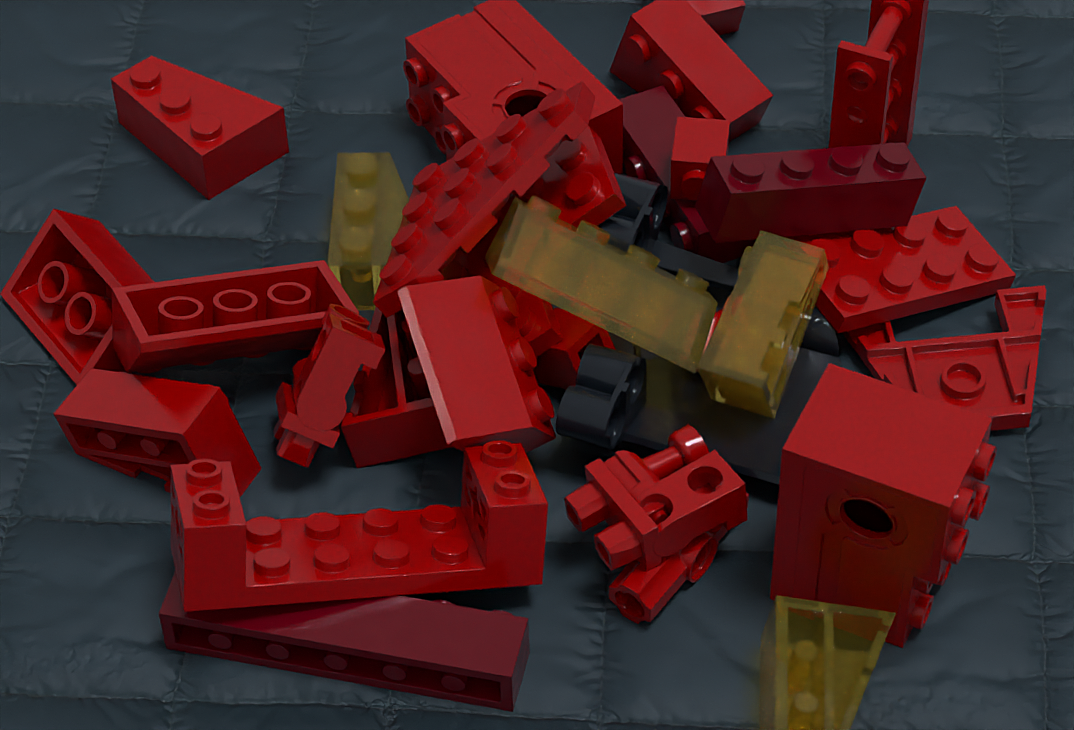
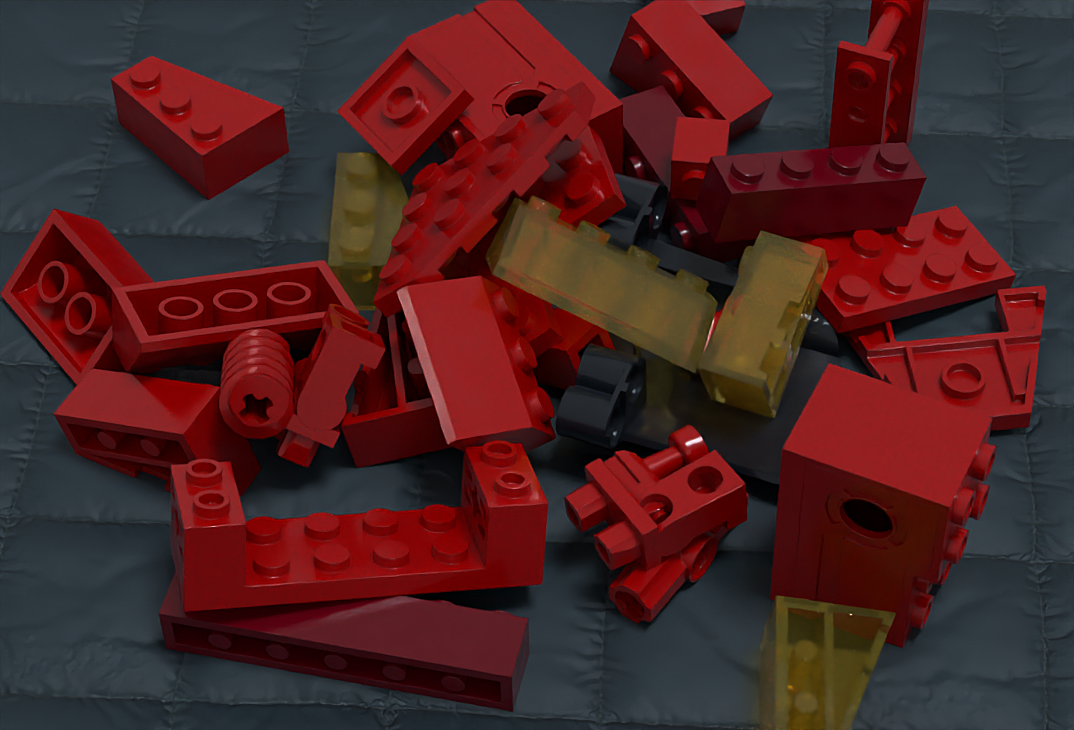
(257, 384): none -> red piece
(405, 105): none -> red plate

